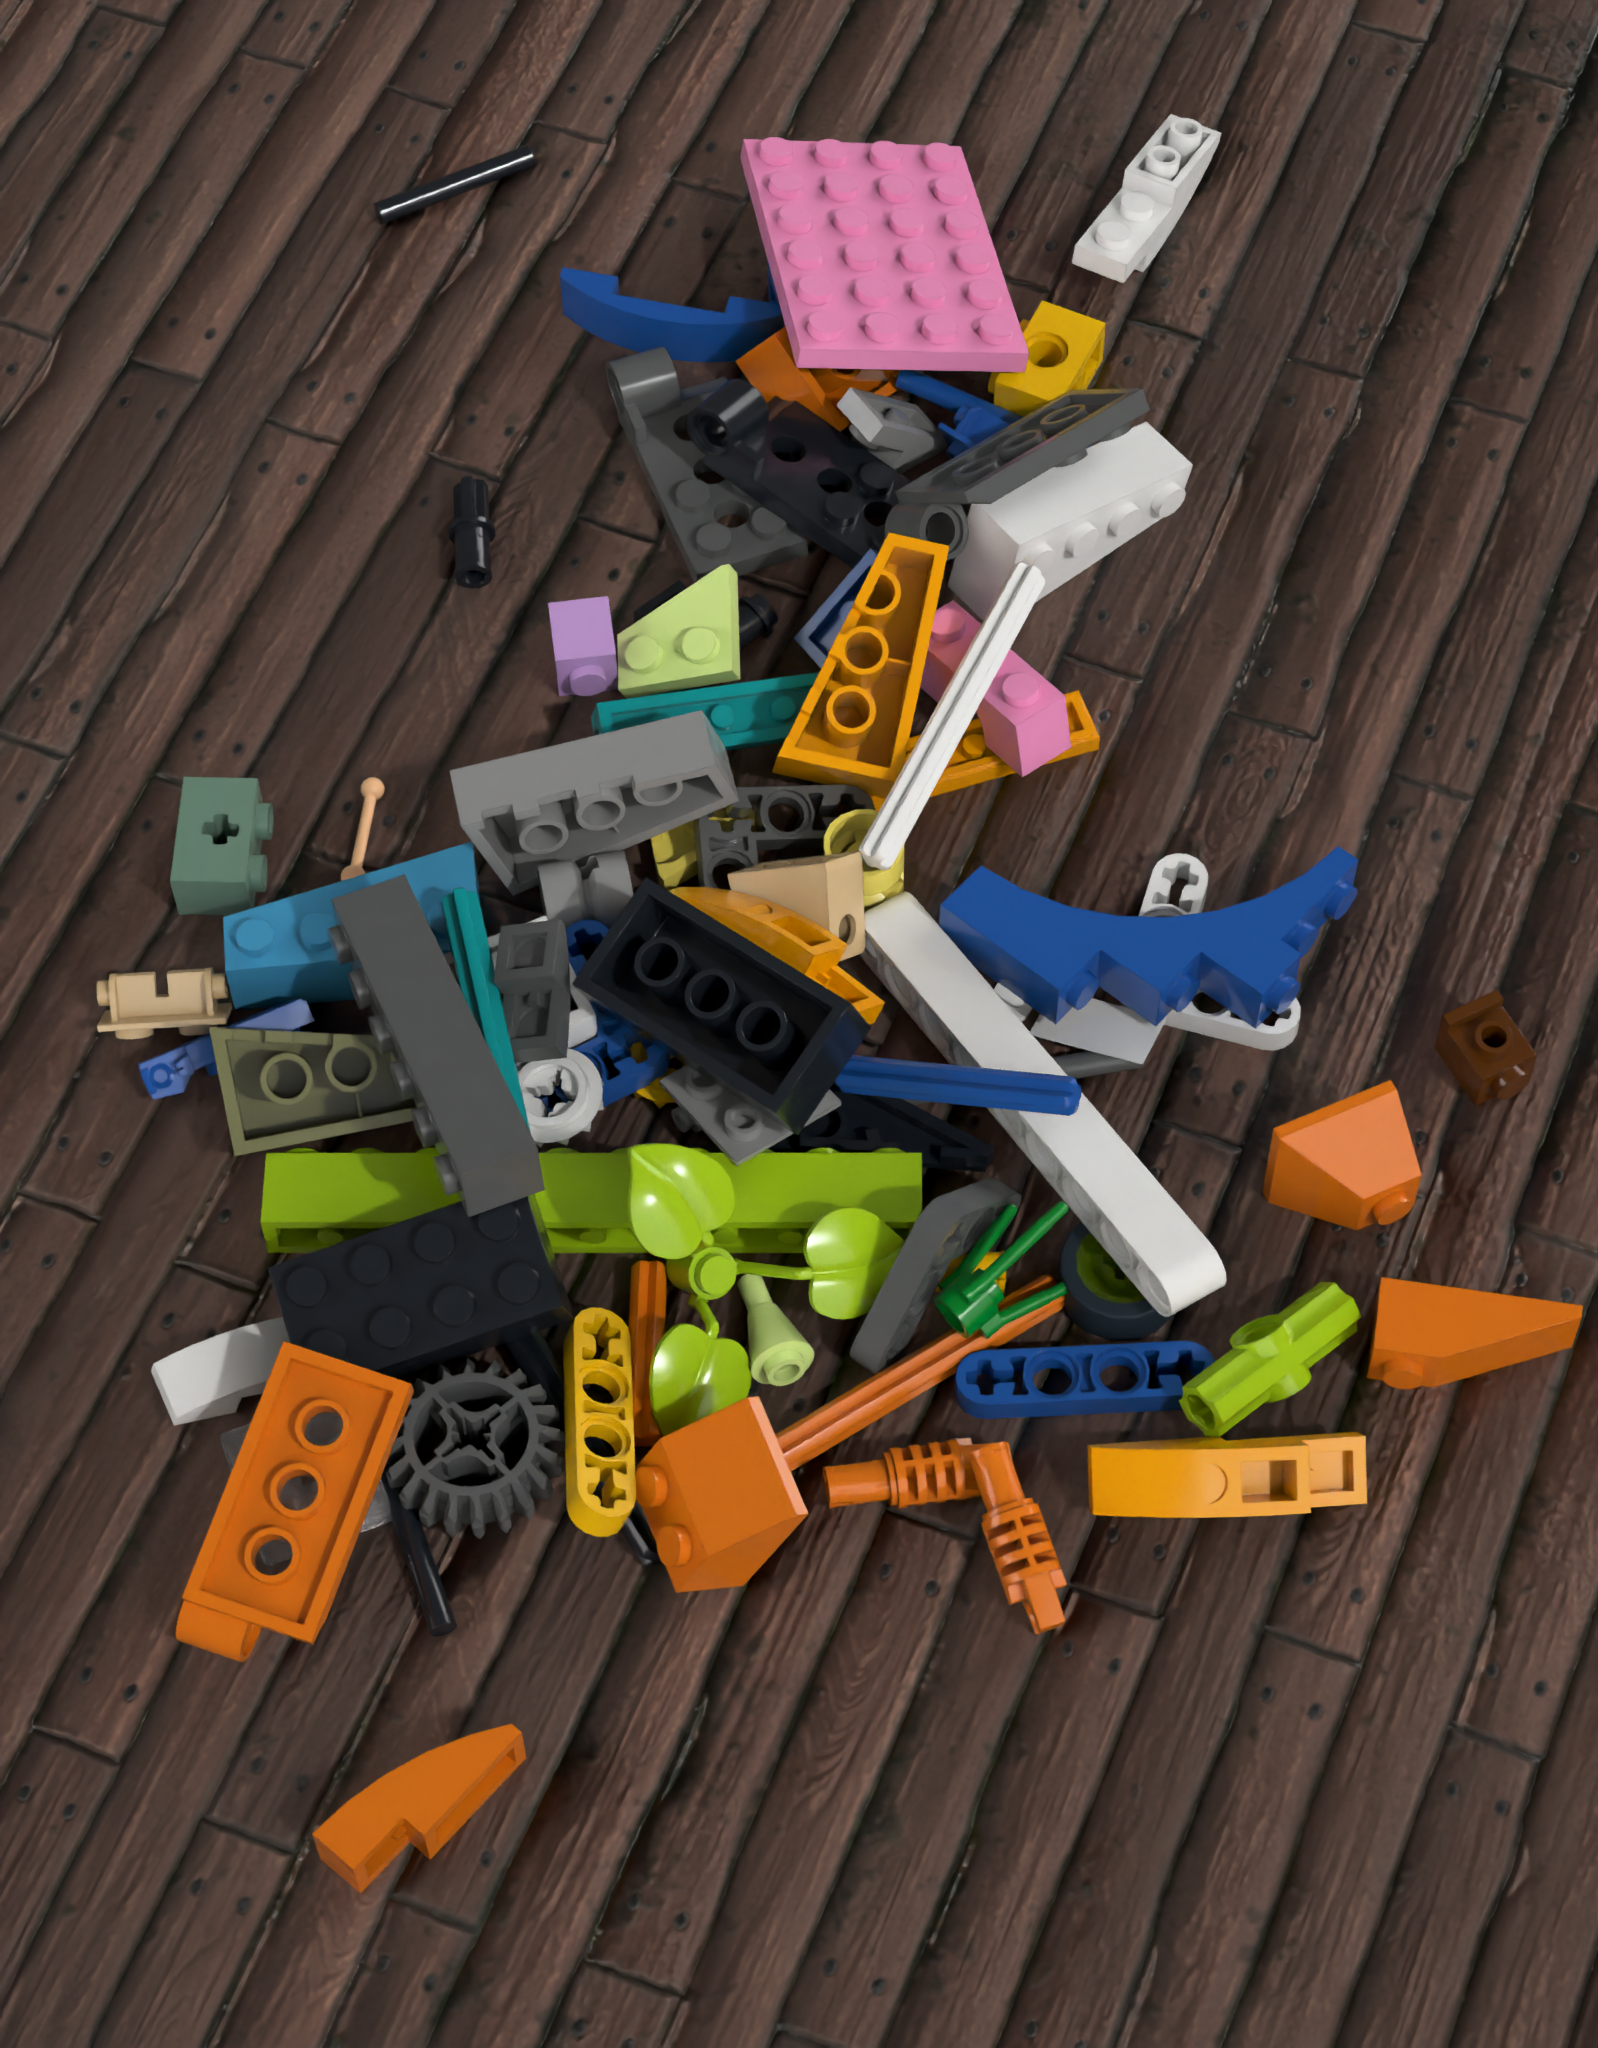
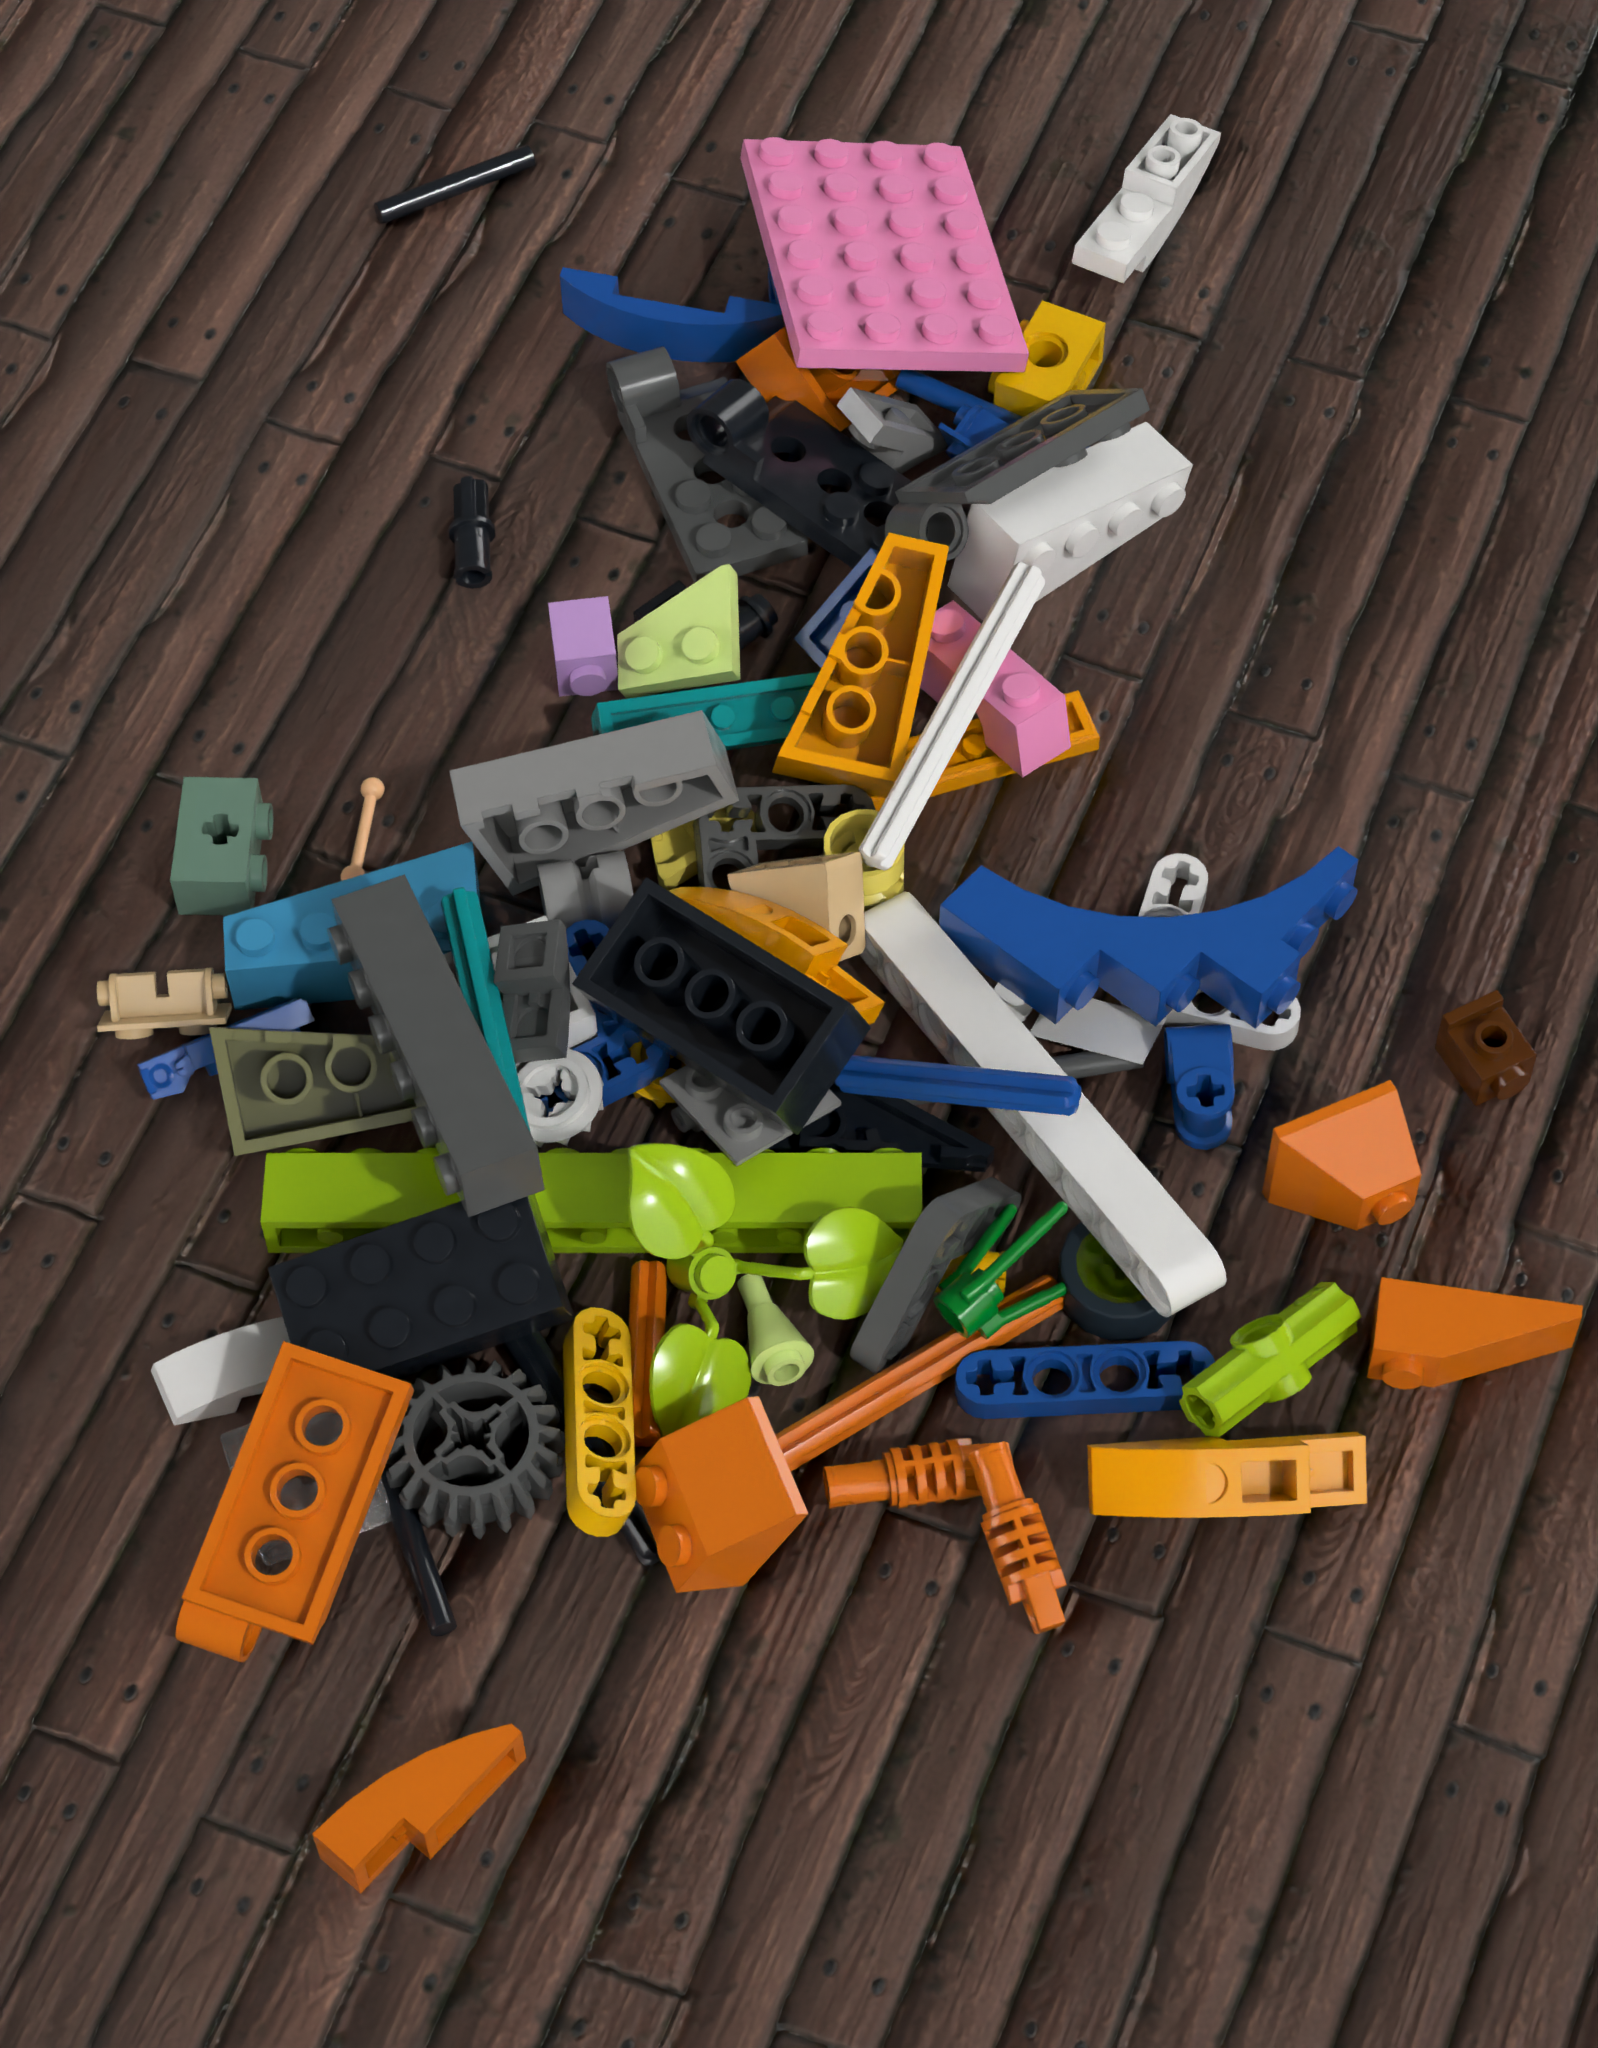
(1201, 1082): none -> blue piece

